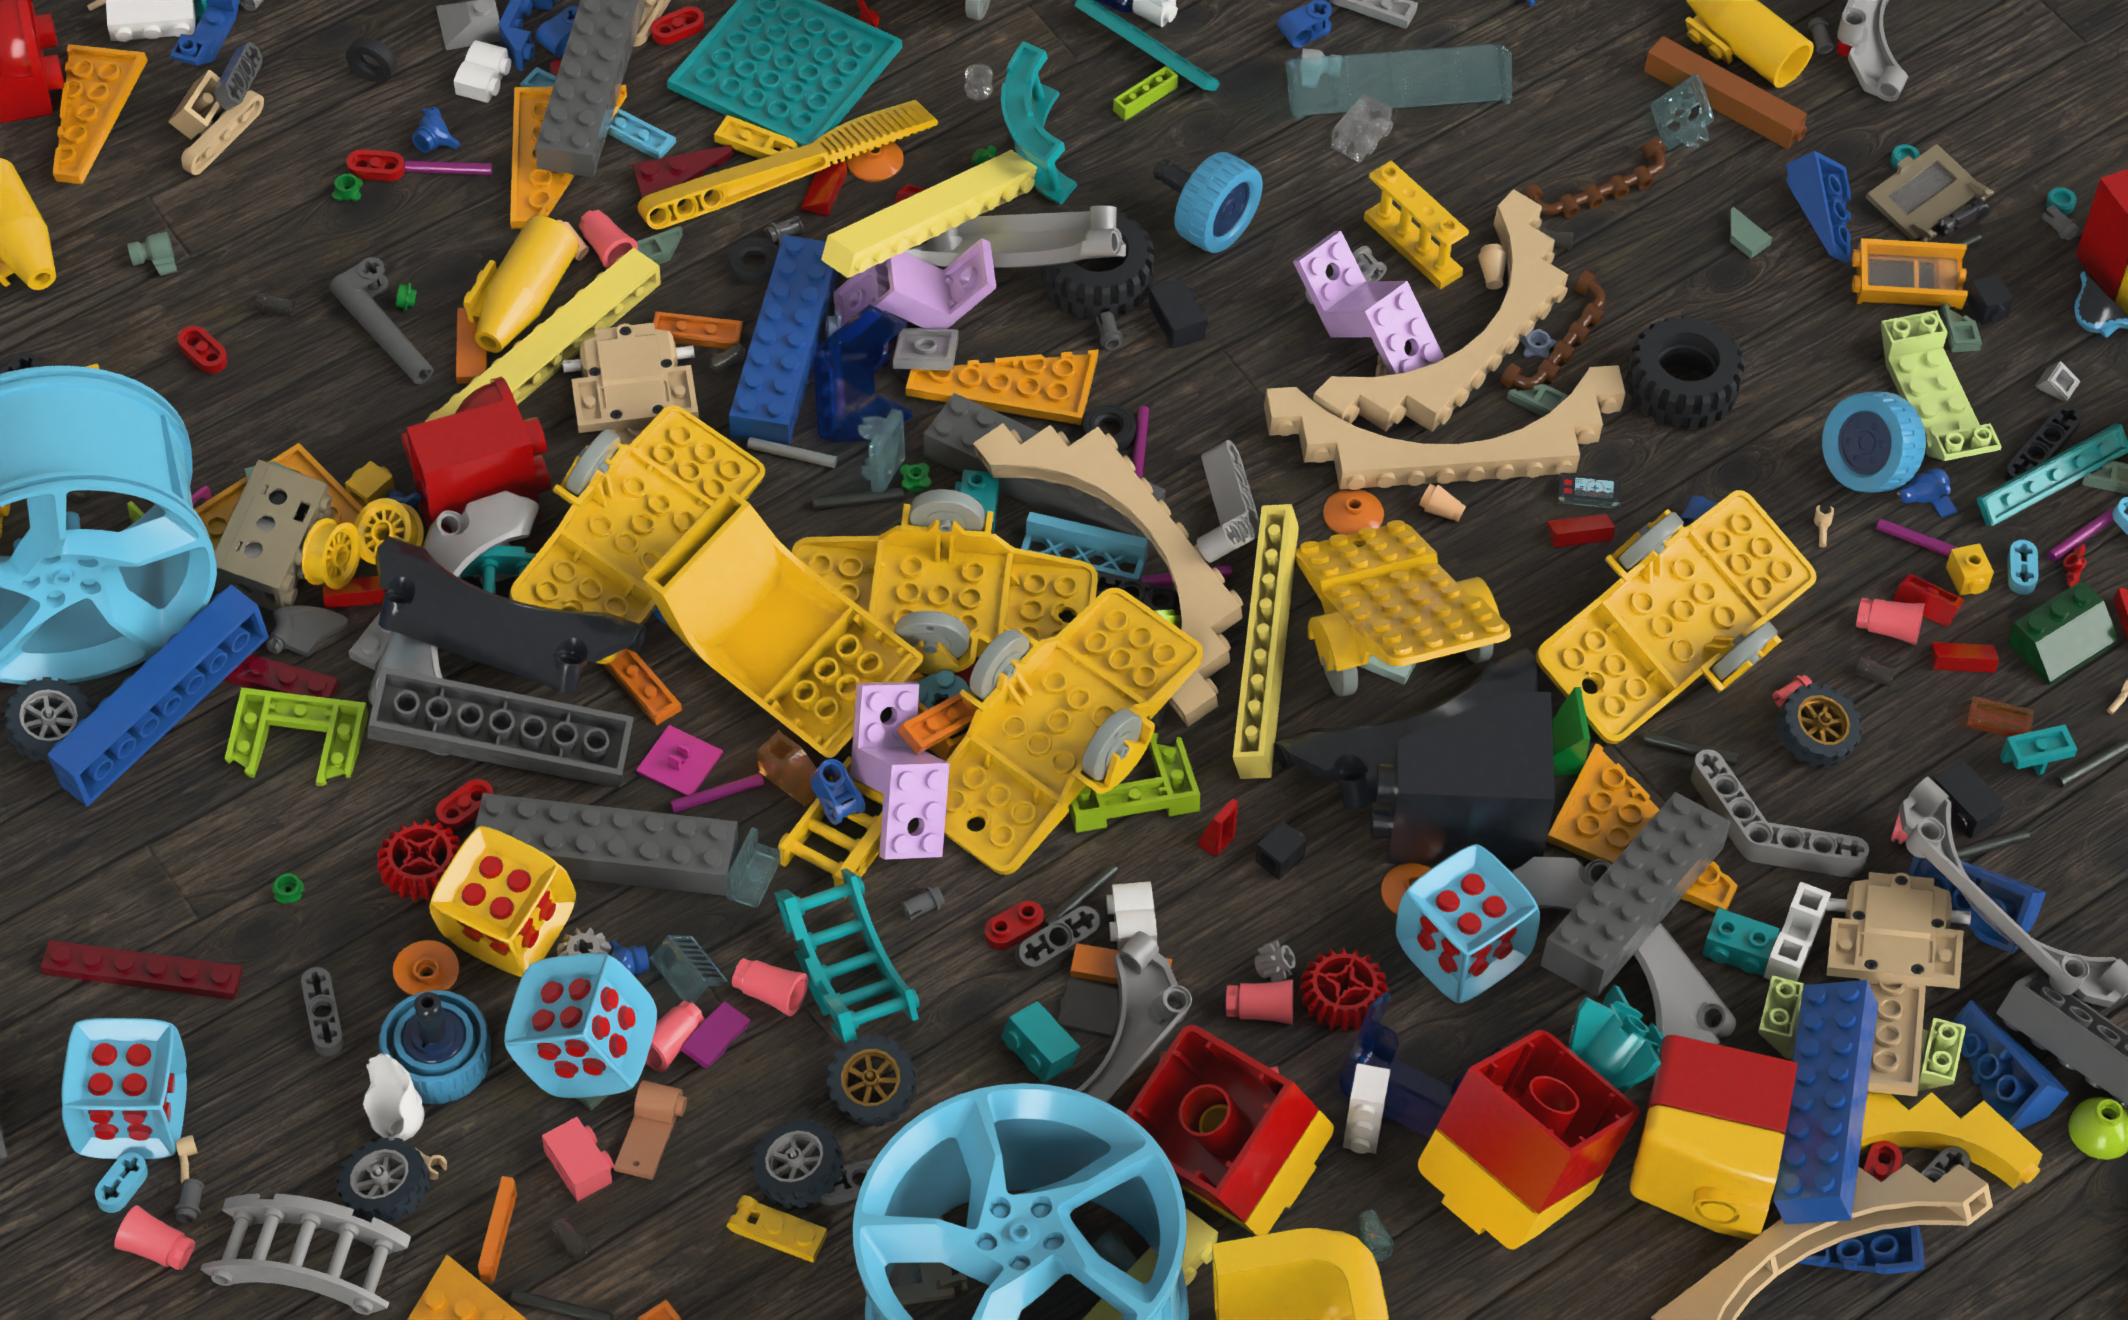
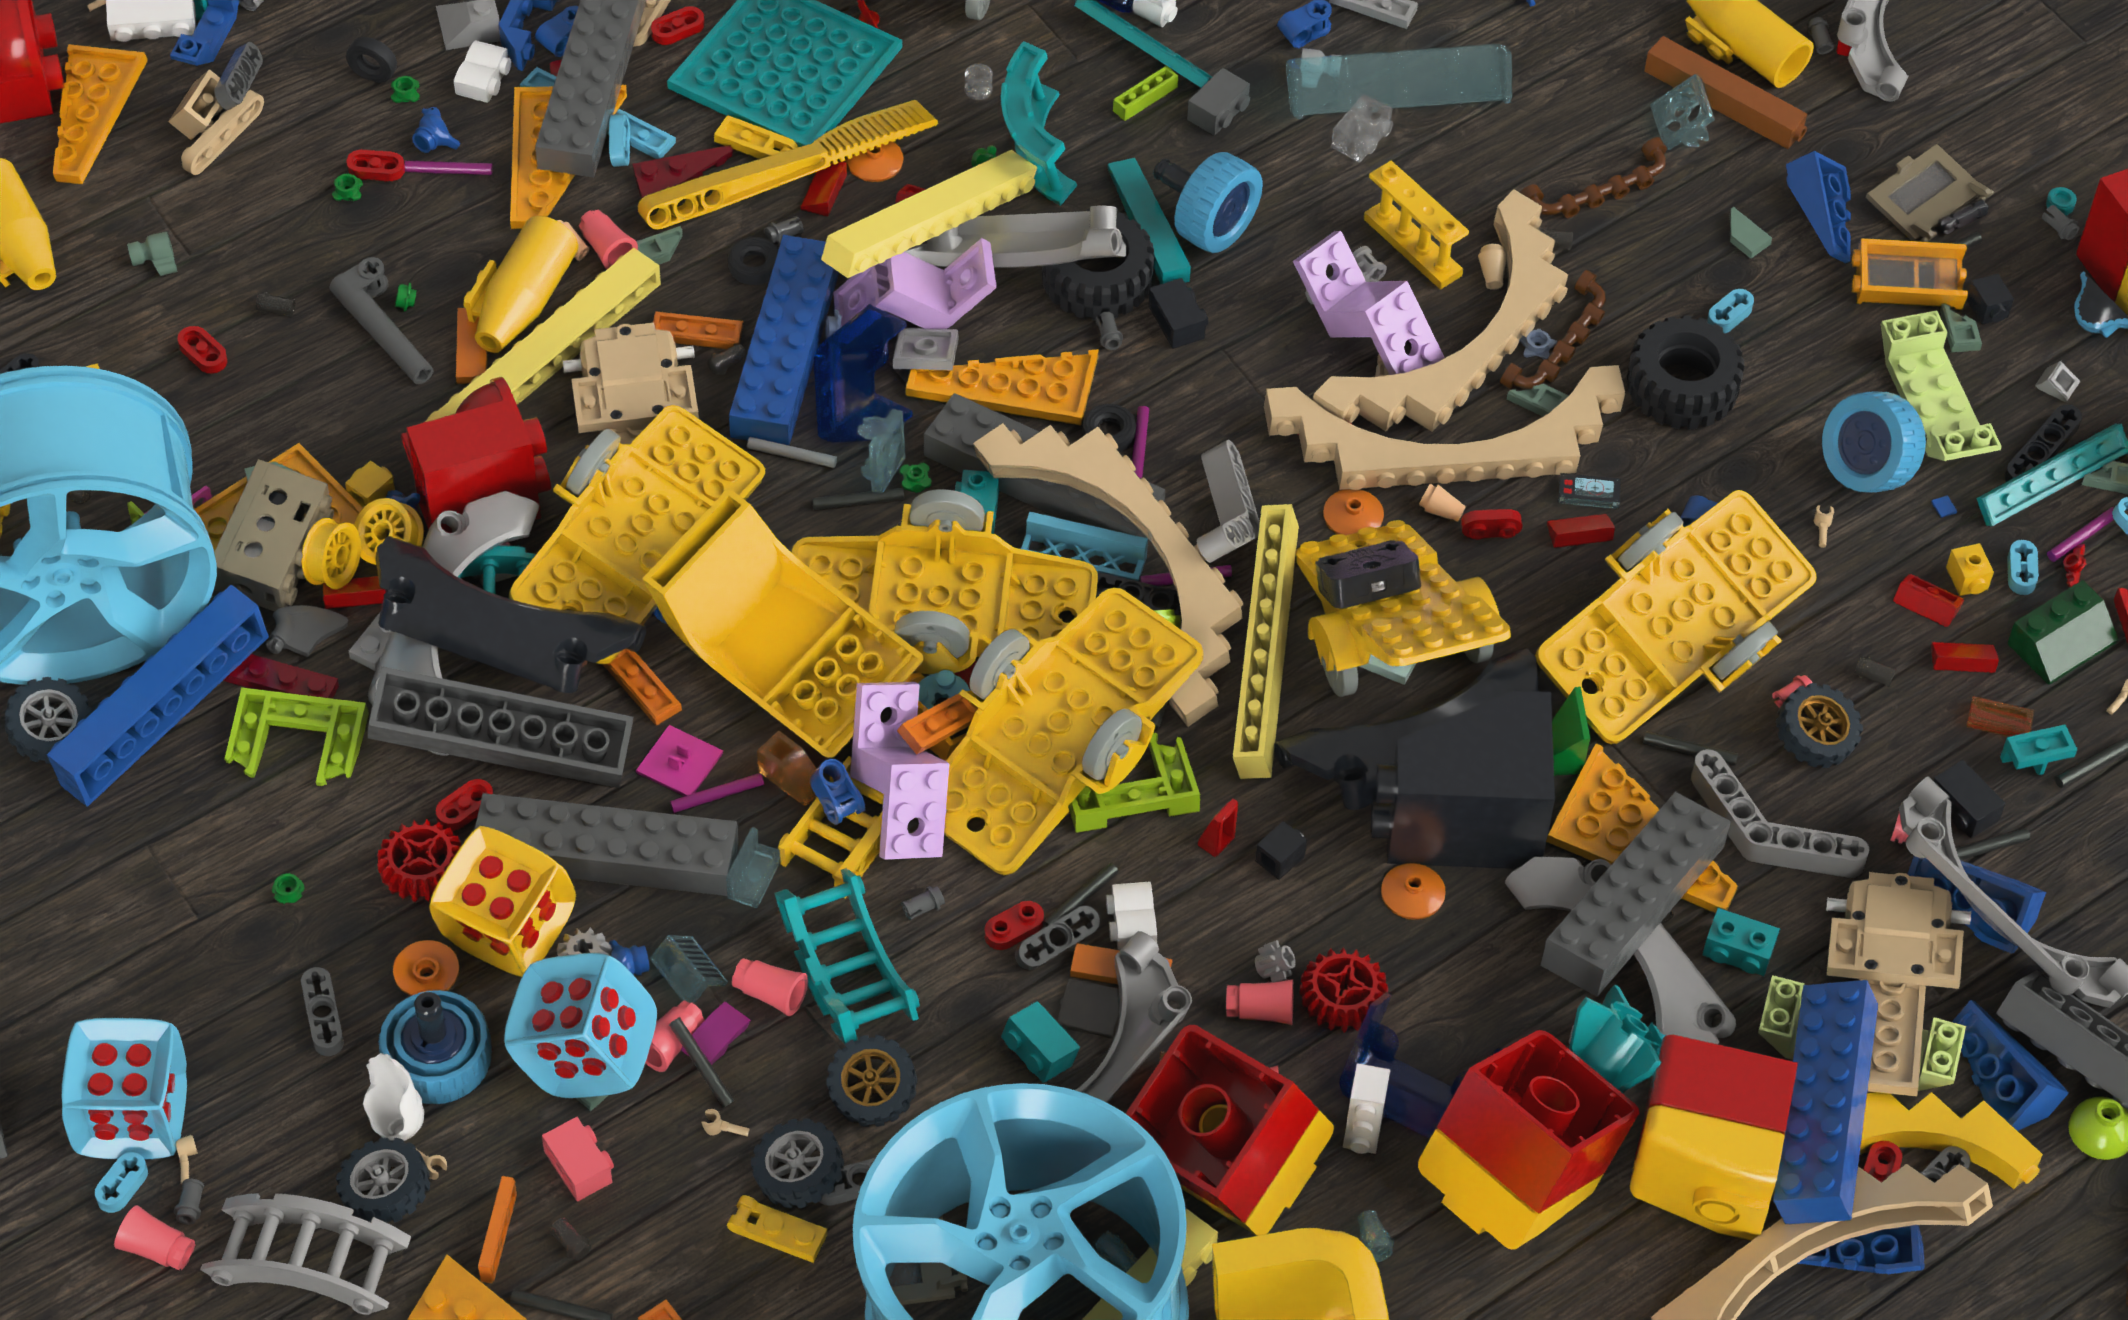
(141, 970): dark red plate -> none
(405, 89): none -> green plate
(619, 140): none -> medium azure beam
(650, 1129): nougat door -> none
(701, 1062): none -> pearl dark grey bar
(719, 1125): none -> tan hand
(1143, 207): none -> teal slope
(1218, 101): none -> dark grey brick
(1368, 574): none -> black axle
(1467, 923): medium azure piece -> none
(1491, 523): none -> red plate
(1734, 314): none -> medium azure beam
(1798, 933): white arch -> none
(1891, 618): coral plant -> none
(1901, 152): teal tile -> none
(1915, 537): magenta bar -> none
(1925, 487): blue animal -> none

